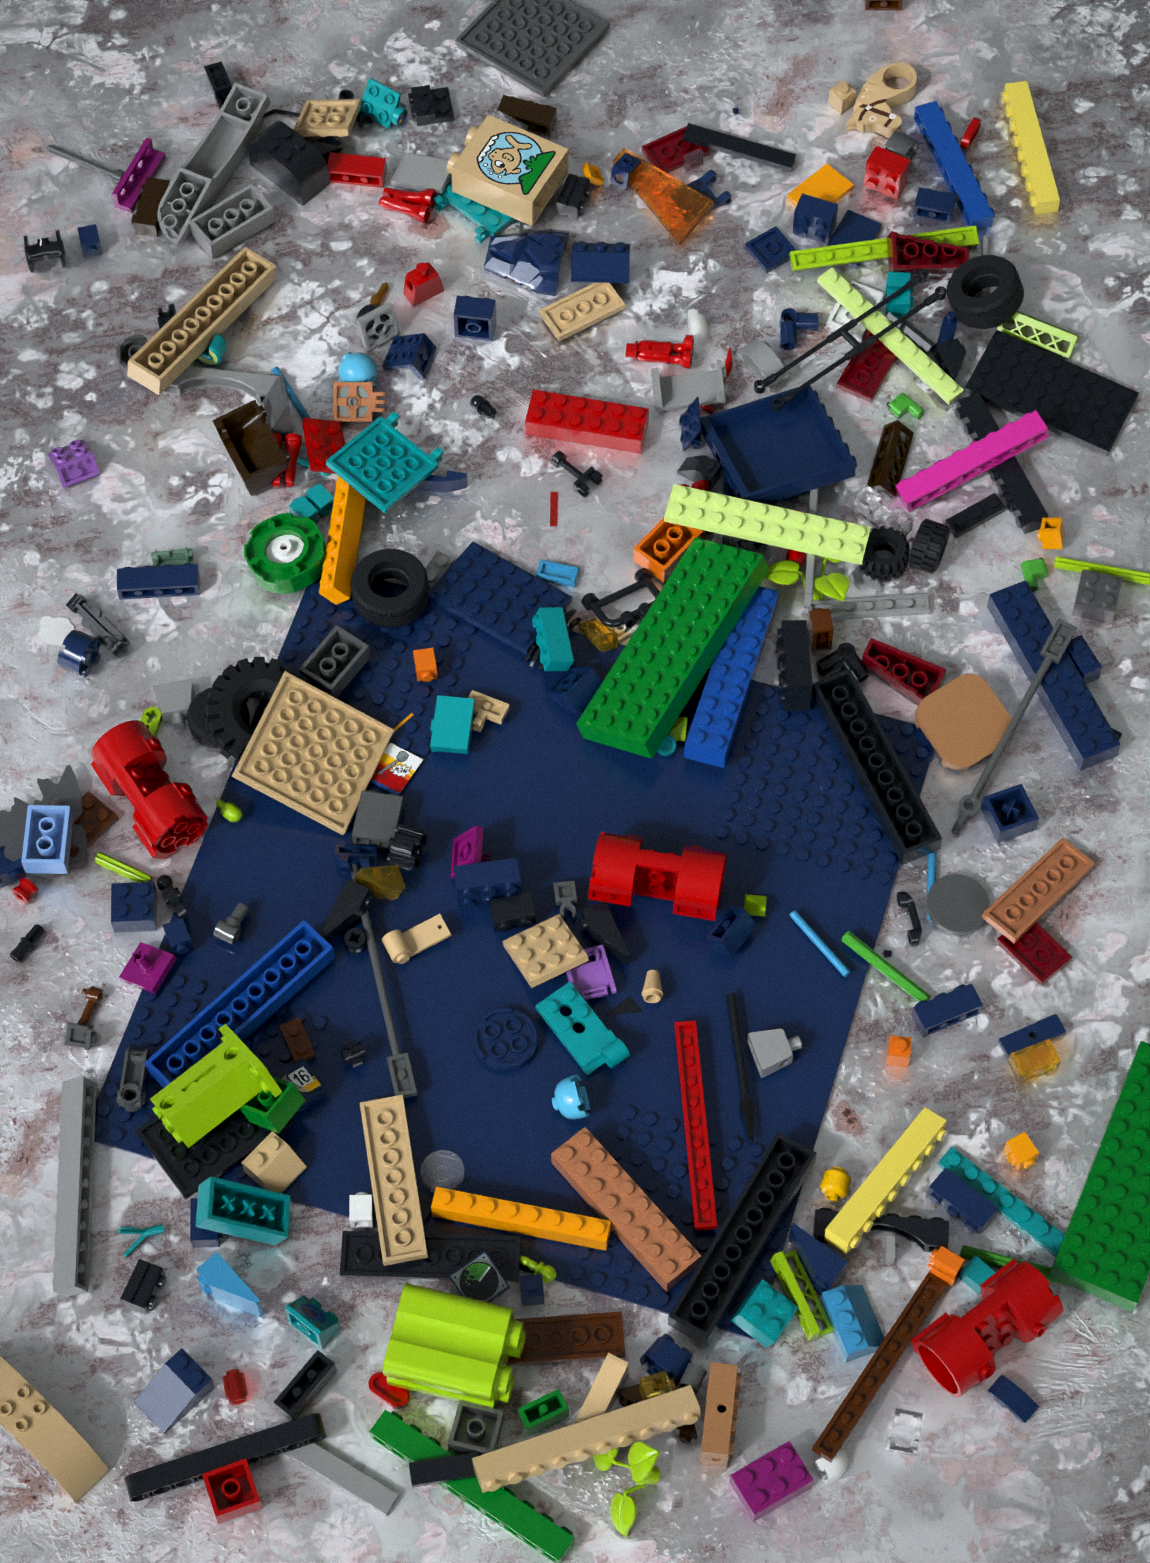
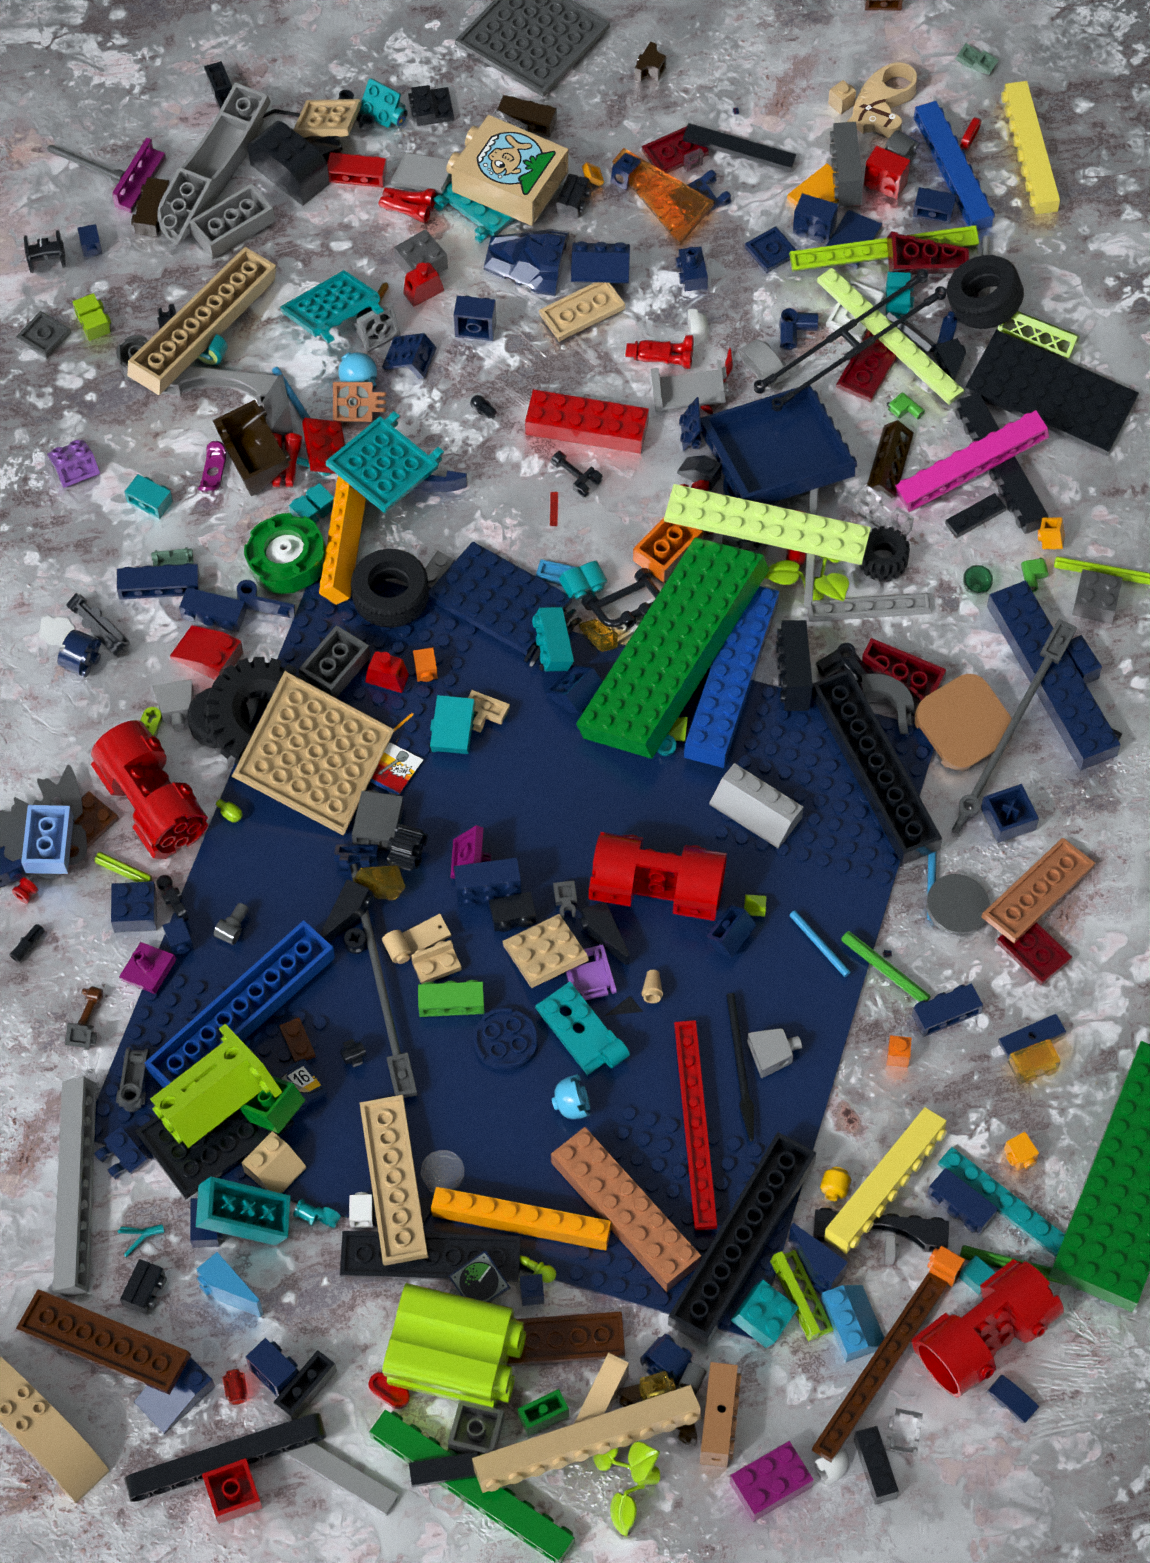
(43, 334): none -> dark grey tile
(91, 315): none -> lime piece
(103, 1341): none -> reddish brown plate
(126, 1151): none -> dark blue plate
(148, 496): none -> teal brick
(207, 651): none -> red slope
(212, 609): none -> dark blue brick
(214, 459): none -> magenta piece
(248, 592): none -> dark blue door
(271, 1366): none -> dark blue brick
(312, 1321): teal slope -> none
(313, 1214): none -> teal connector
(331, 304): none -> teal plate
(387, 672): none -> red torso
(420, 249): none -> flat silver brick
(435, 962): none -> tan bracket
(450, 998): none -> bright green brick
(583, 580): none -> teal brick
(650, 64): none -> dark brown brick
(692, 269): none -> dark blue brick
(756, 805): none -> light grey slope
(820, 629): reddish brown brick -> none
(846, 164): none -> dark grey brick
(876, 1465): none -> black brick
(891, 691): none -> dark grey arch
(906, 901): black bar -> none
(929, 546): black tyre -> none
(975, 60): none -> sand green slope
(977, 580): none -> clear green hair

